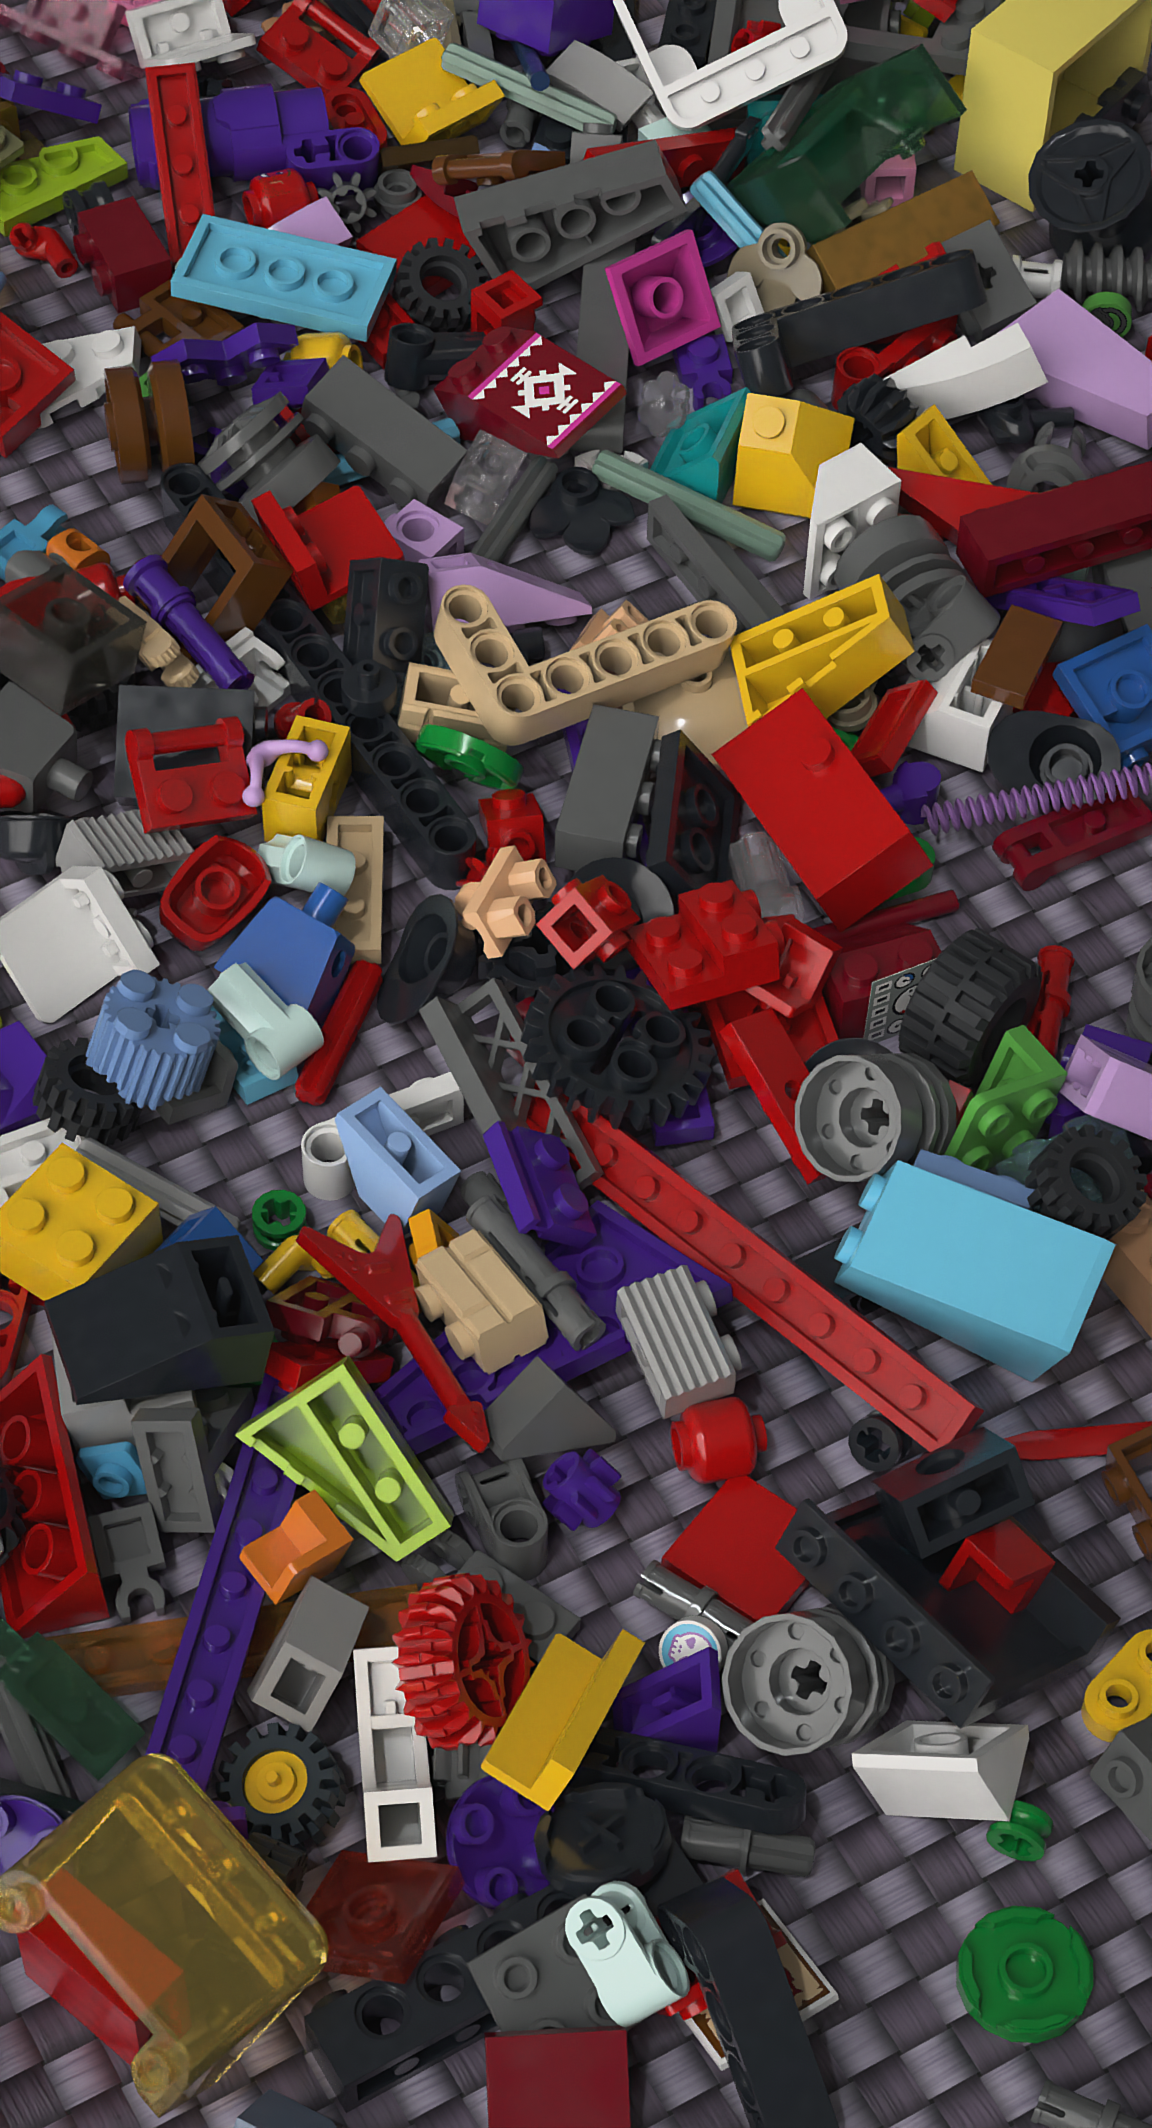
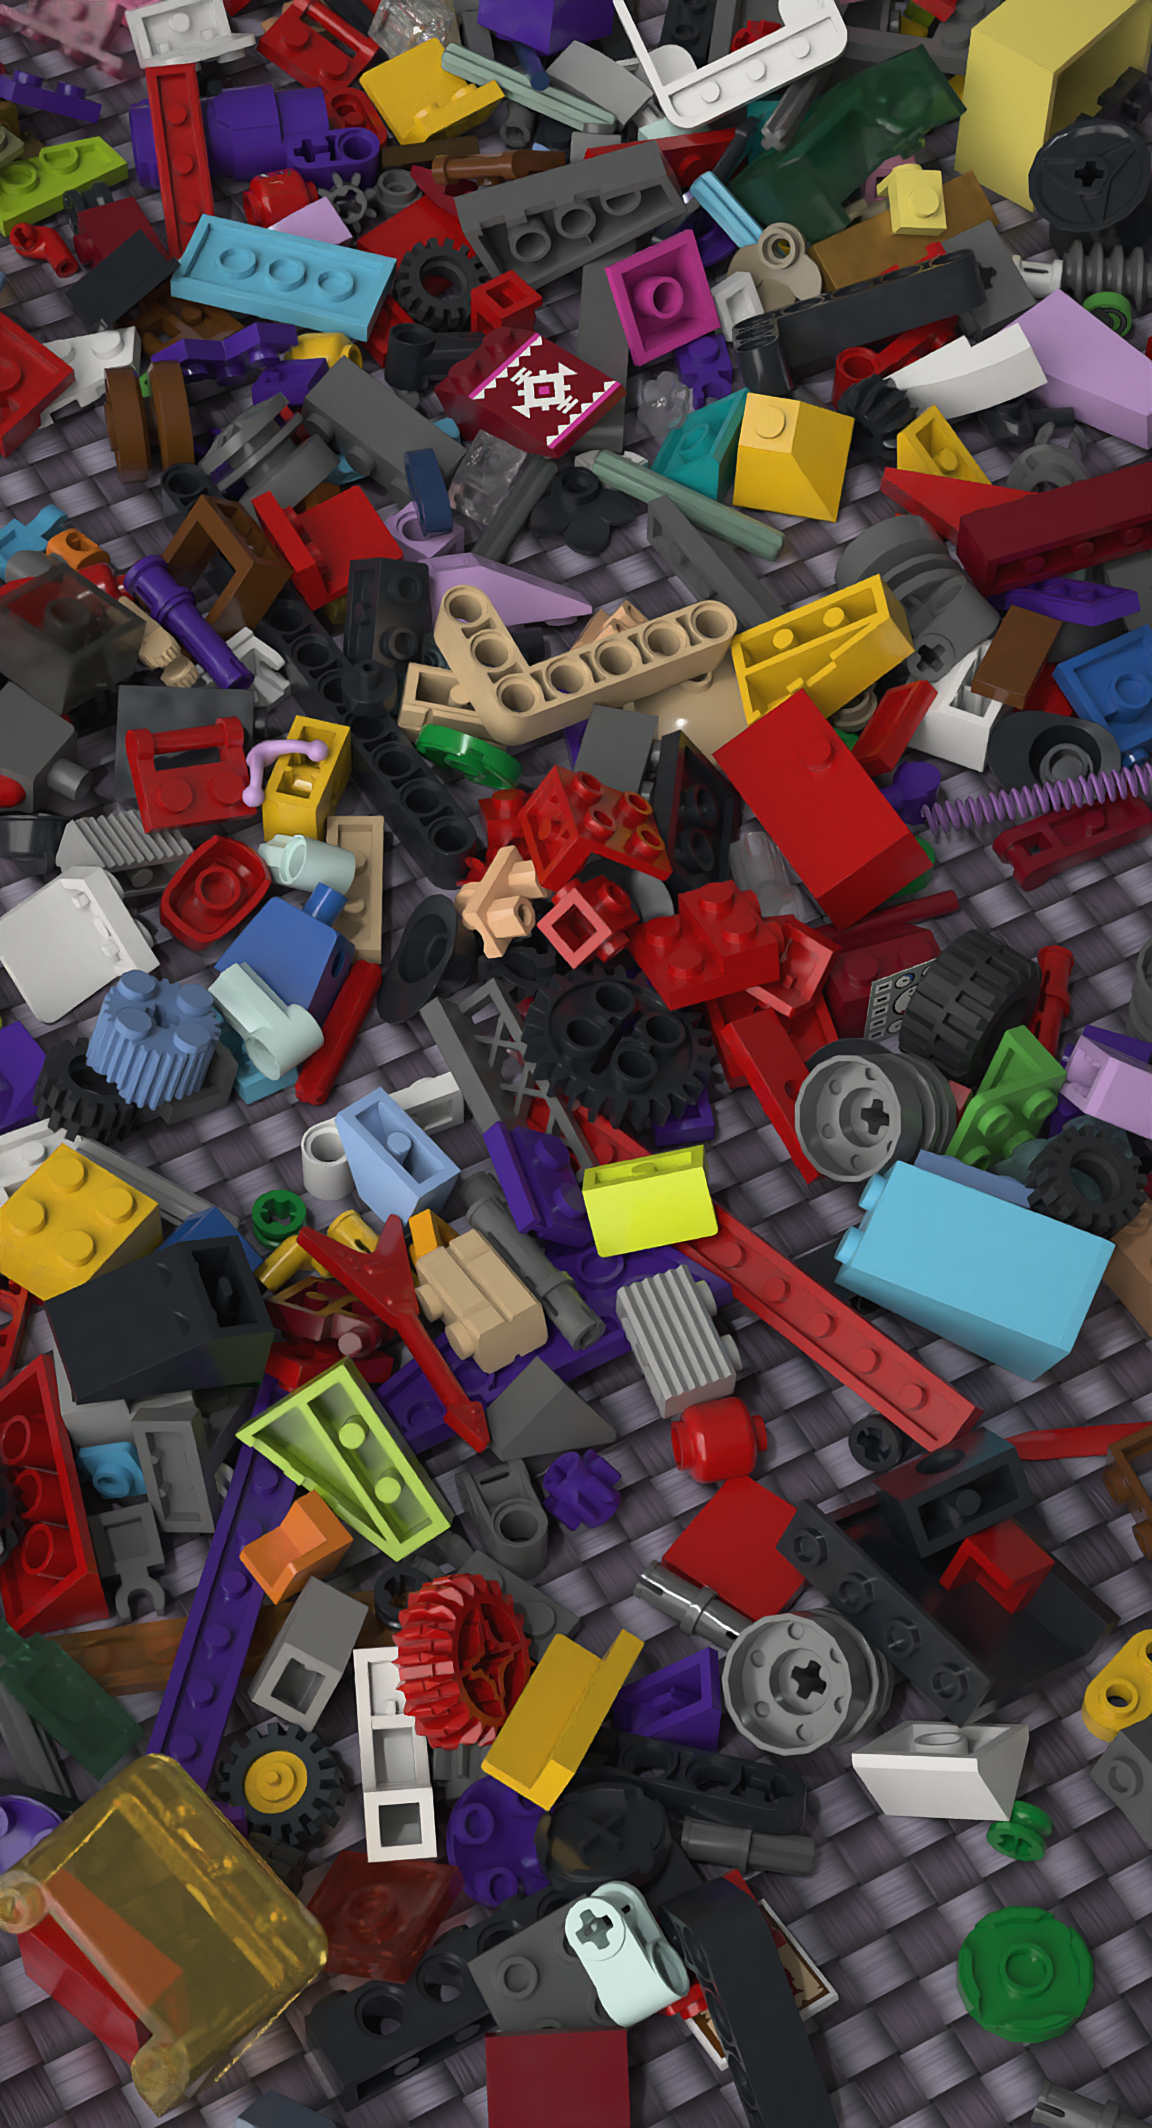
(118, 282): none -> black panel
(286, 714): red pin -> none
(392, 1581): none -> black bush
(428, 492): none -> dark blue beam
(579, 816): none -> red bracket
(650, 1201): none -> neon yellow panel
(691, 1636): tile -> none
(848, 498): white slope -> none
(914, 200): none -> light yellow bracket

